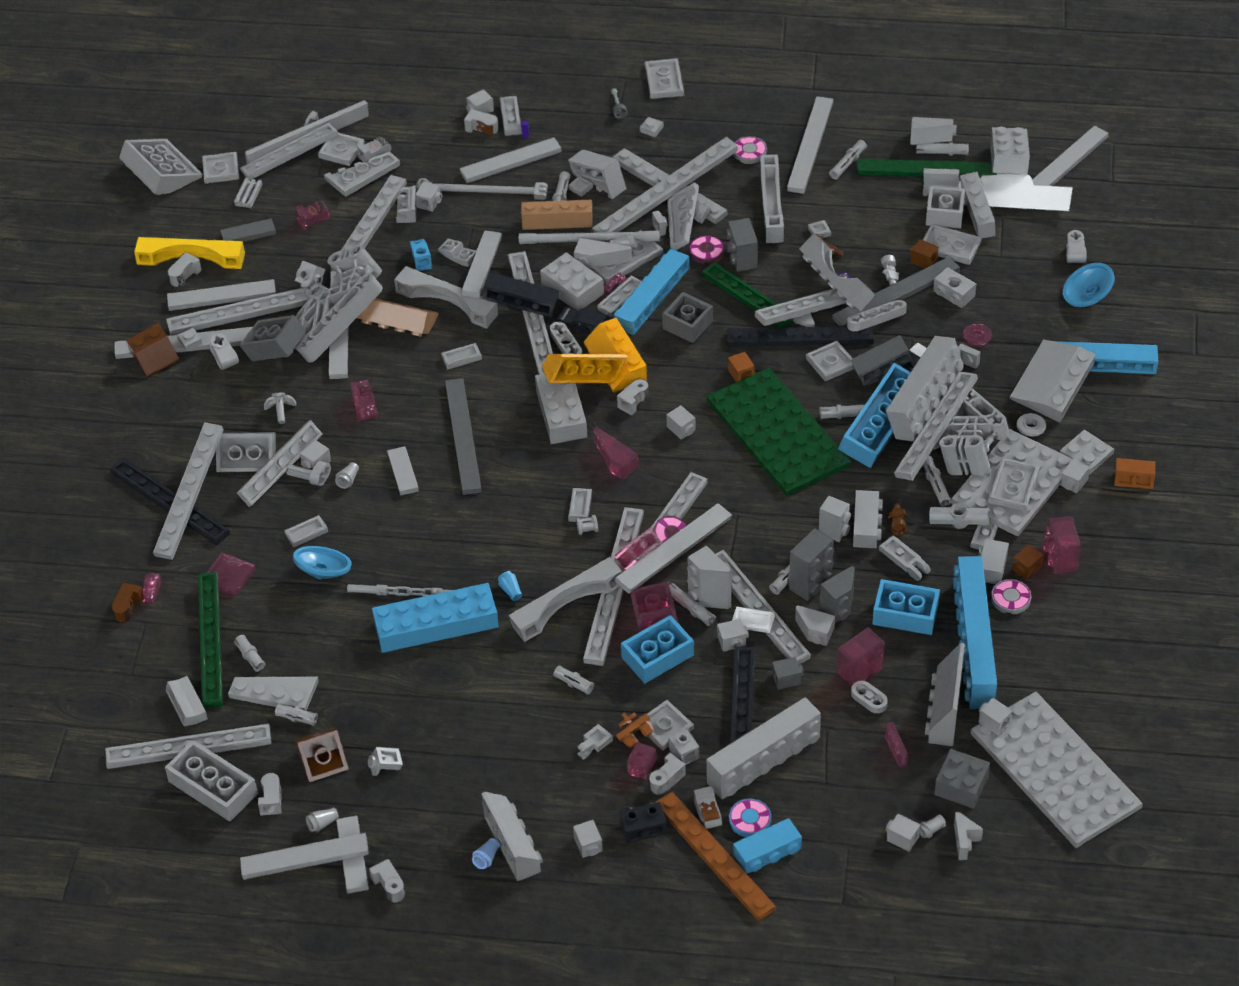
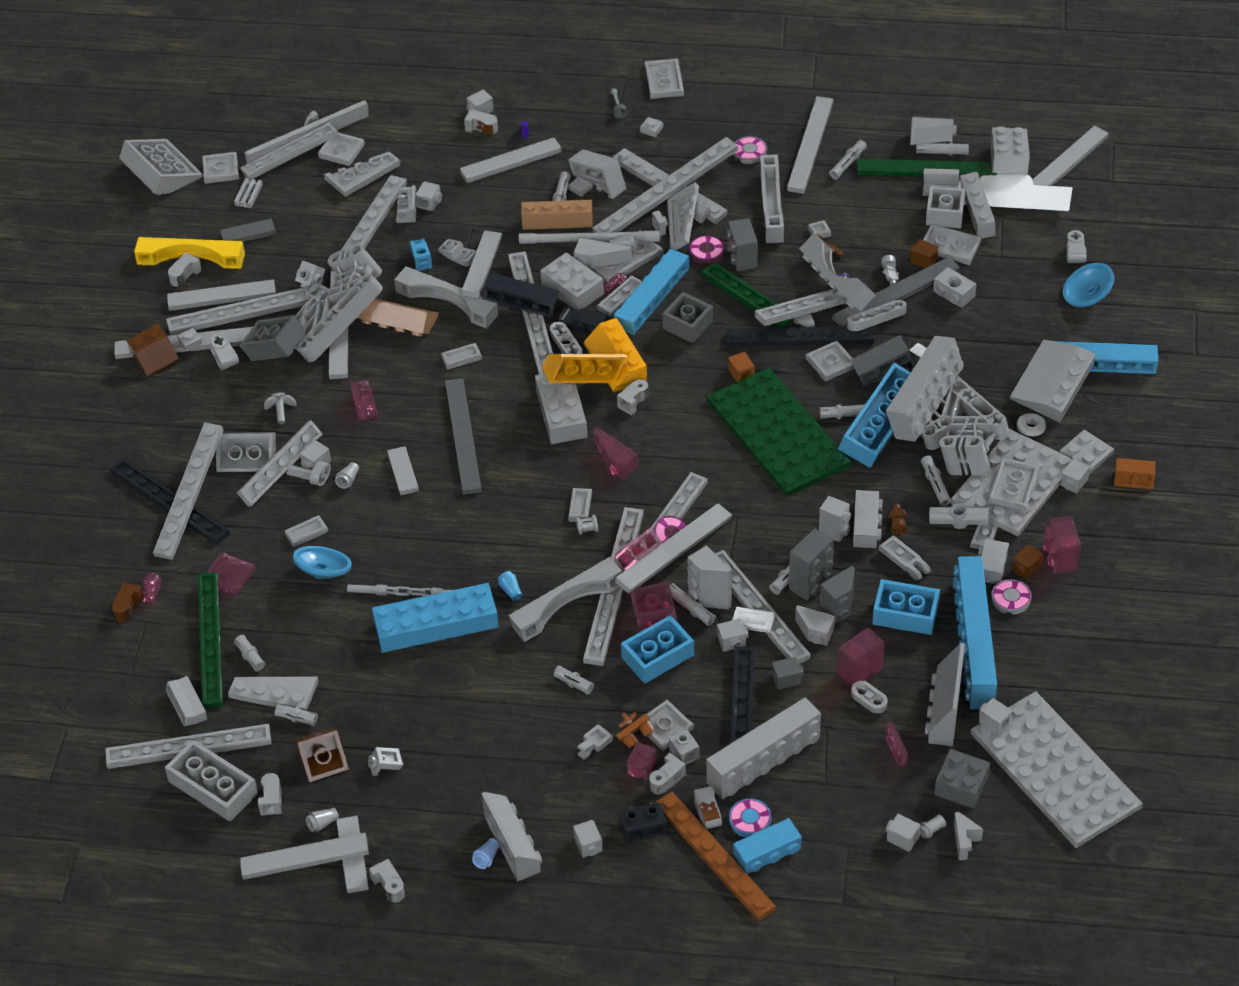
(312, 214): clear pink leg -> none
(372, 149): light grey leg -> none
(510, 115): light grey tile -> none
(539, 190): light grey hinge -> none
(681, 422): light grey brick -> none
(935, 426): light grey tile -> none
(969, 356): light grey bracket -> none
(977, 339): clear pink piece -> none

